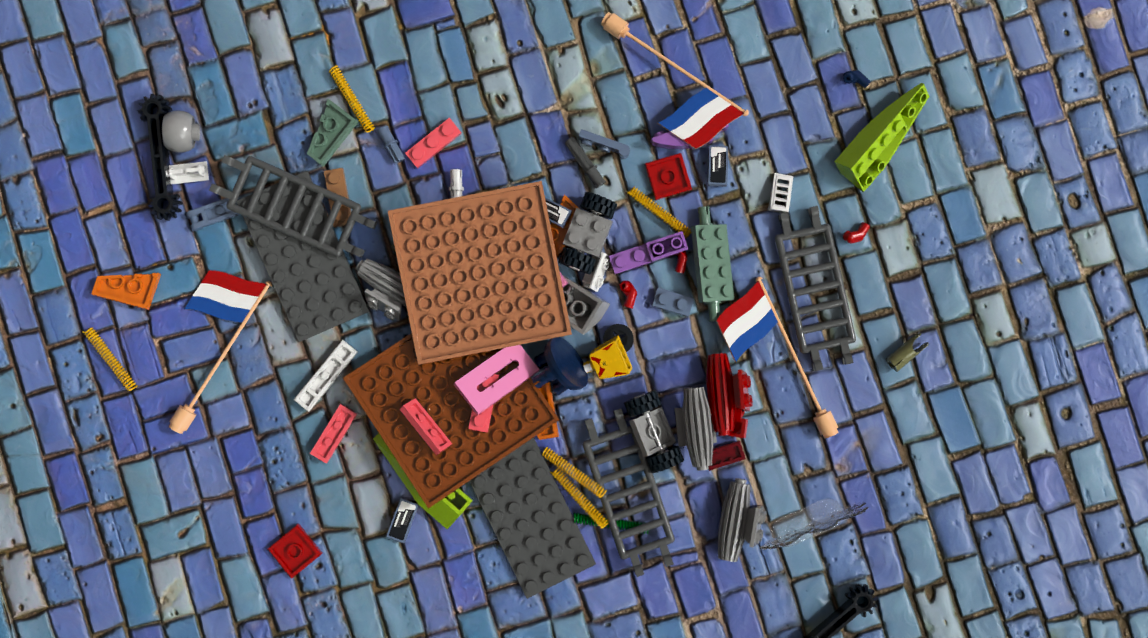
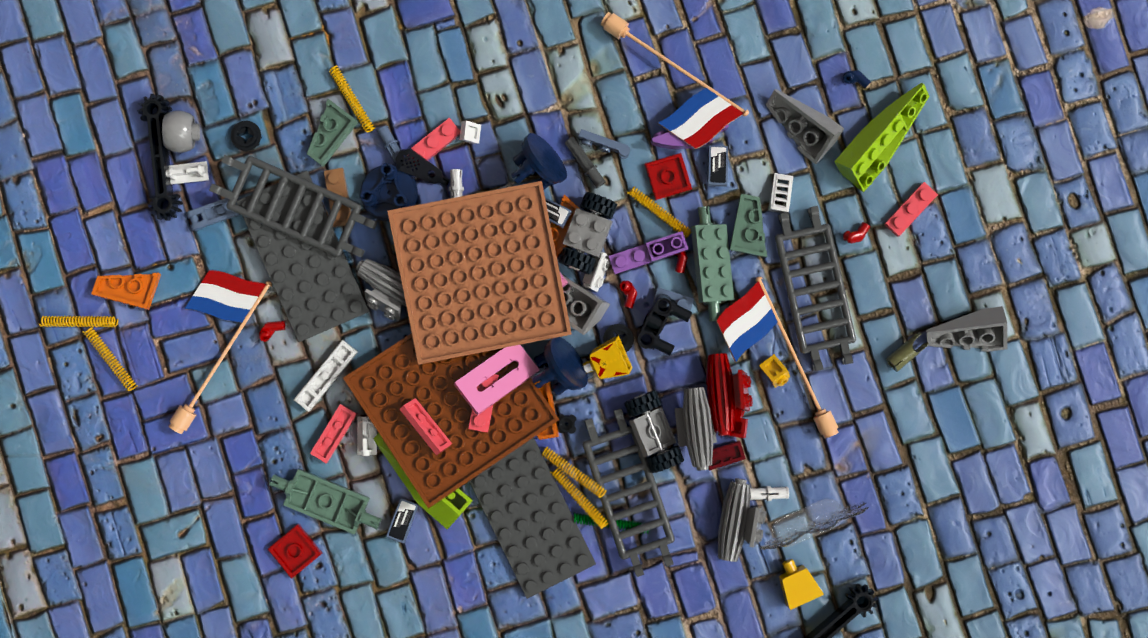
(80, 320): none -> yellow piece
(241, 129): none -> black gear
(269, 329): none -> red arm
(326, 501): none -> sand green plate
(365, 433): none -> white hinge
(386, 190): none -> dark blue piece
(422, 169): none -> black piece
(470, 132): none -> white plate
(539, 158): none -> dark blue piece
(562, 420): none -> black plate
(656, 320): none -> black piece
(748, 227): none -> sand green wing
(775, 371): none -> yellow bracket
(781, 493): none -> white pin
(798, 585): none -> yellow torso
(808, 127): none -> light grey wedge
(910, 209): none -> coral plate
(979, 329): none -> light grey wedge

